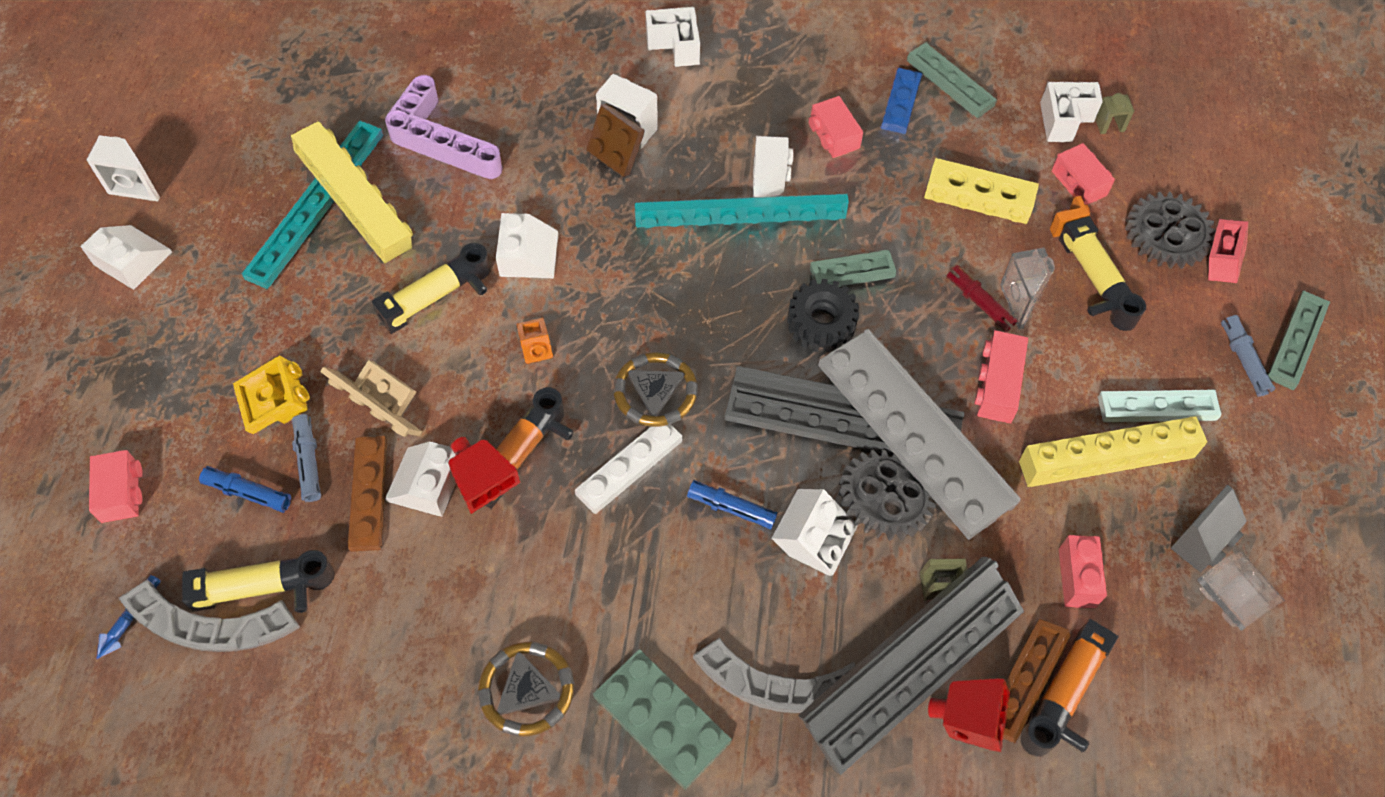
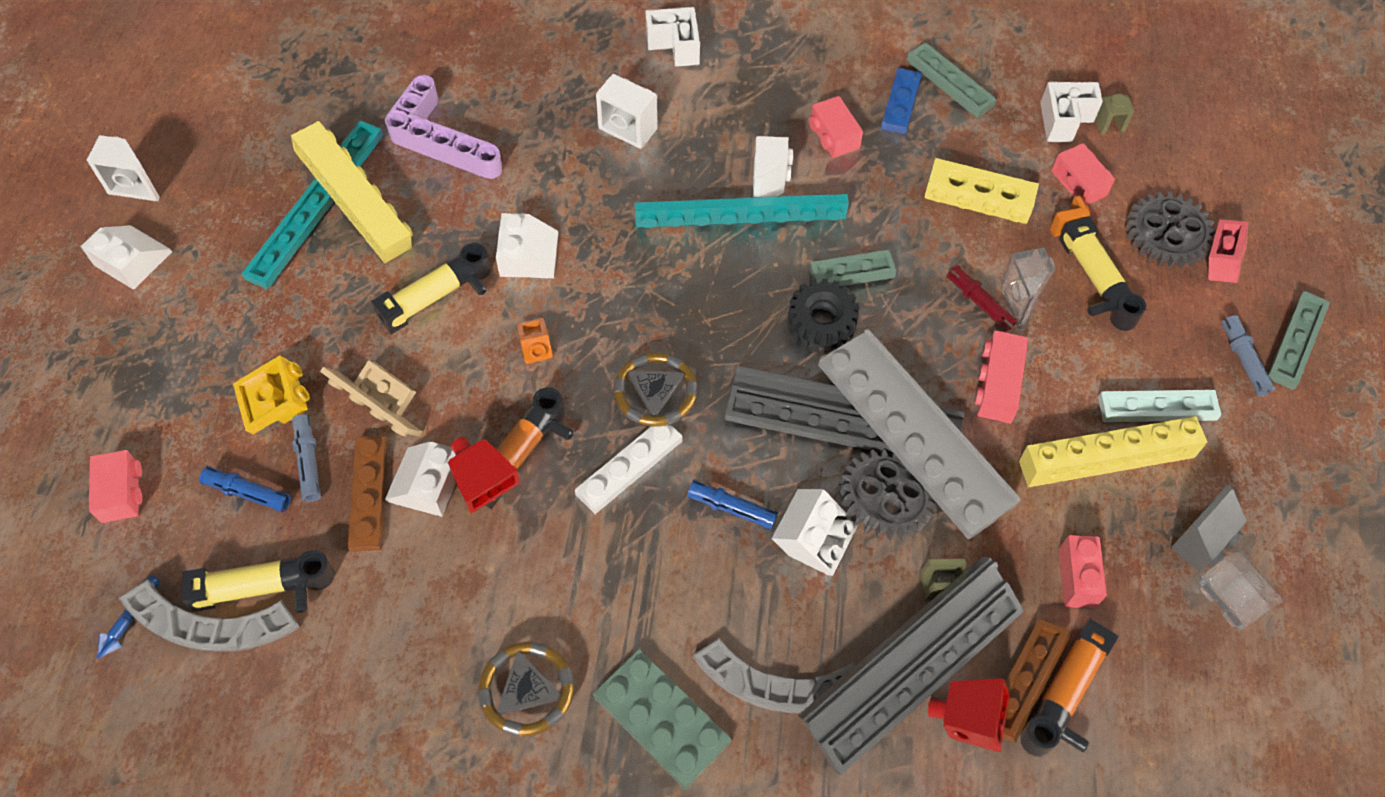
(615, 140): reddish brown plate -> none

